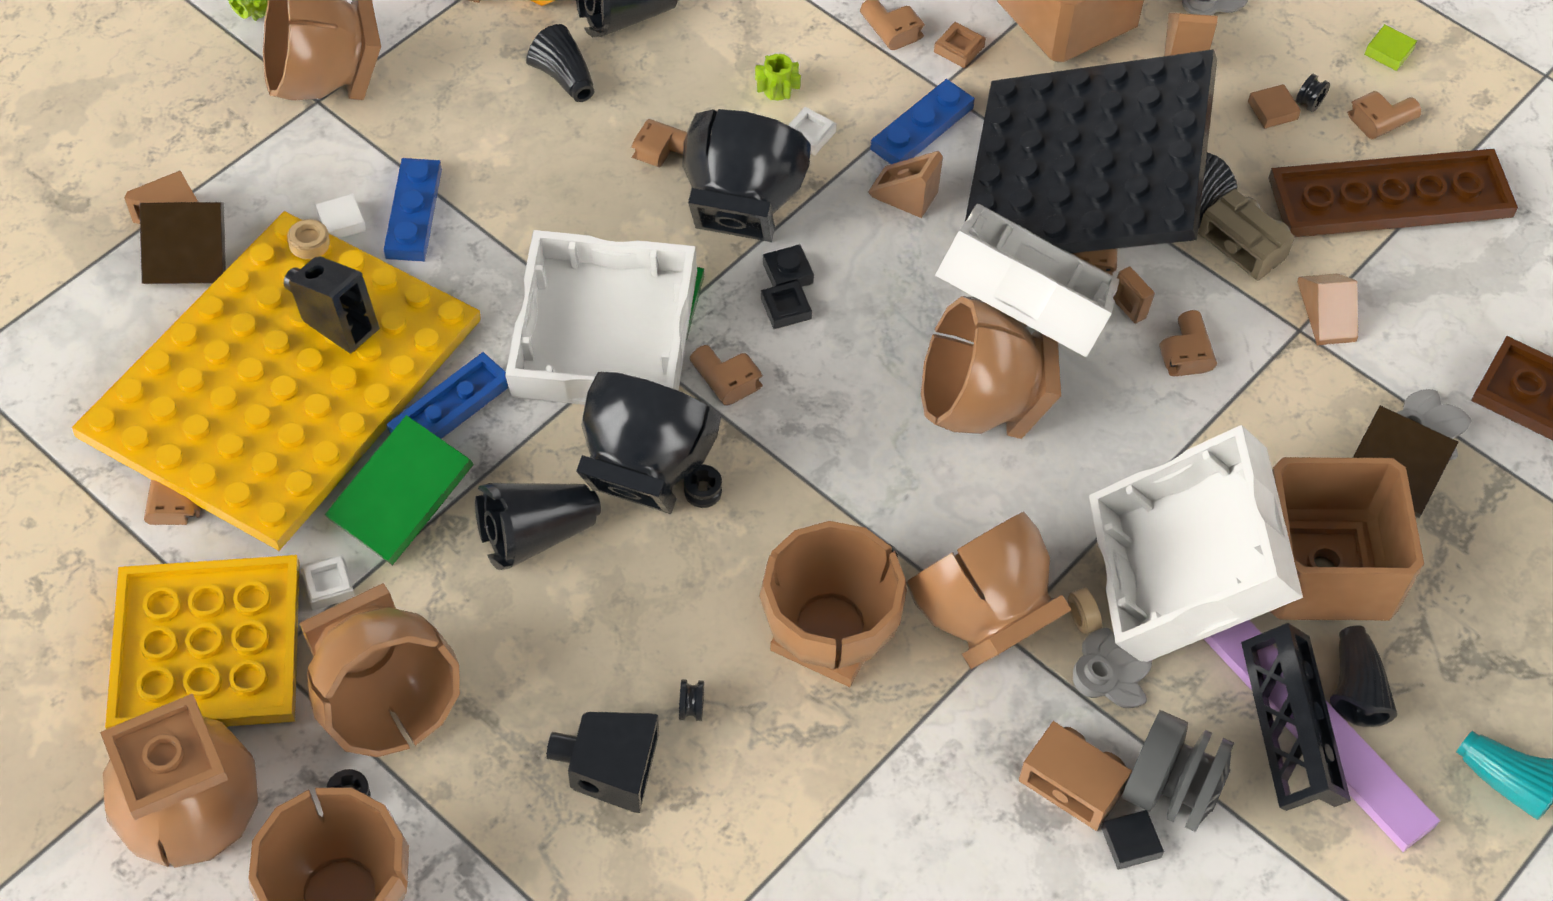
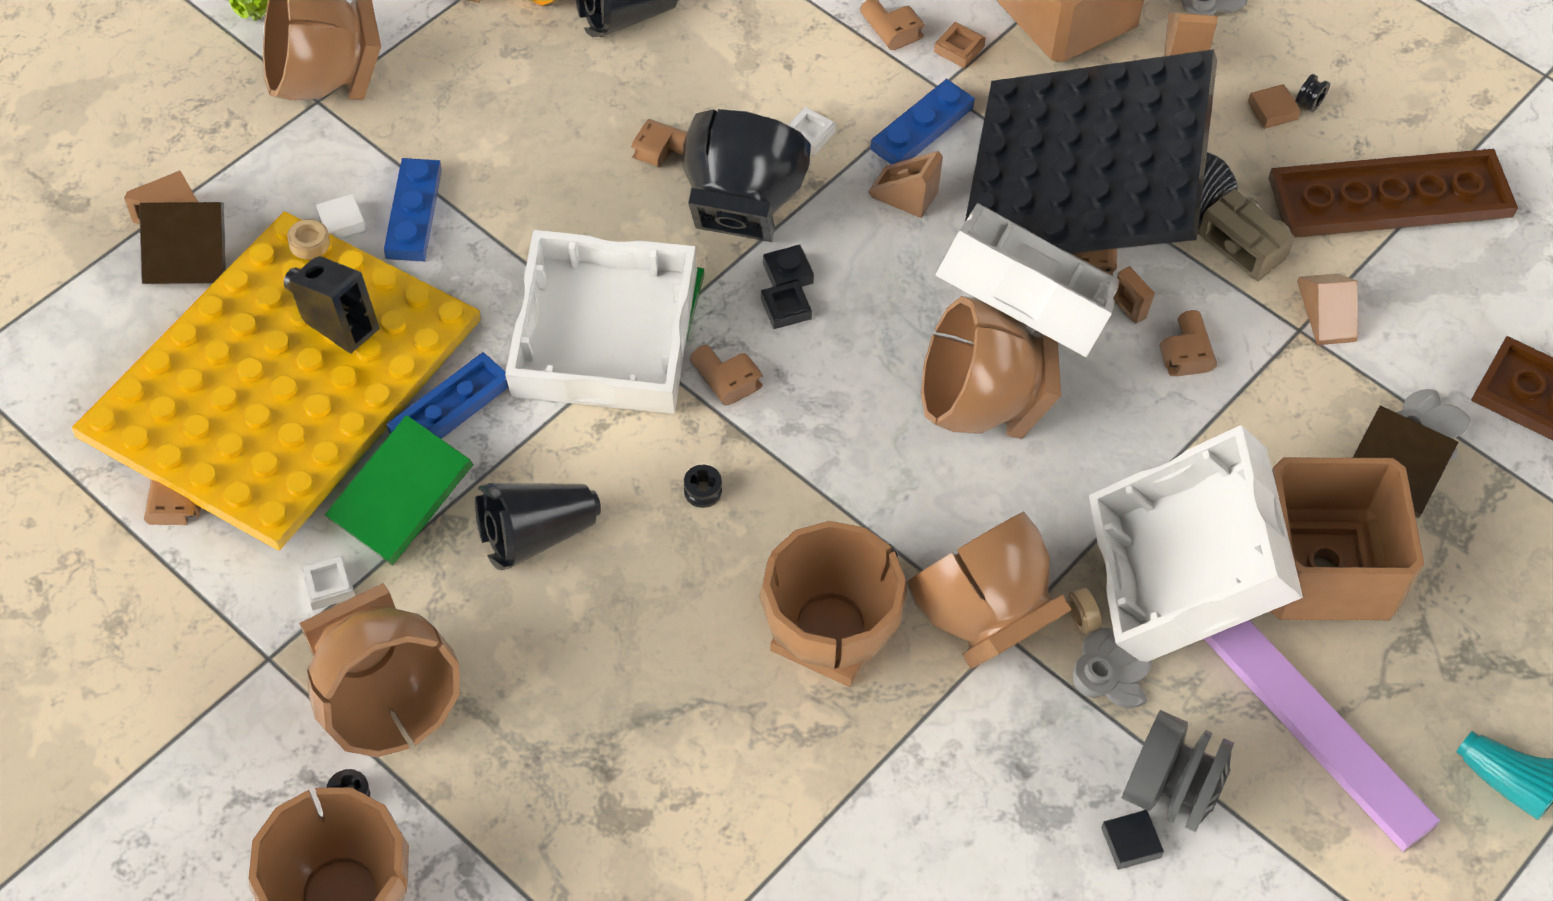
(177, 784): medium nougat plate -> none
(207, 632): yellow plate -> none
(559, 56): black piece -> none
(609, 756): black torso -> none
(643, 438): black plate -> none
(691, 700): black bush -> none
(777, 77): lime gear -> none
(1075, 775): medium nougat brick -> none
(1310, 715): black fence -> none
(1363, 686): black piece -> none
(1377, 116): medium nougat piece -> none
(1390, 47): lime tile -> none

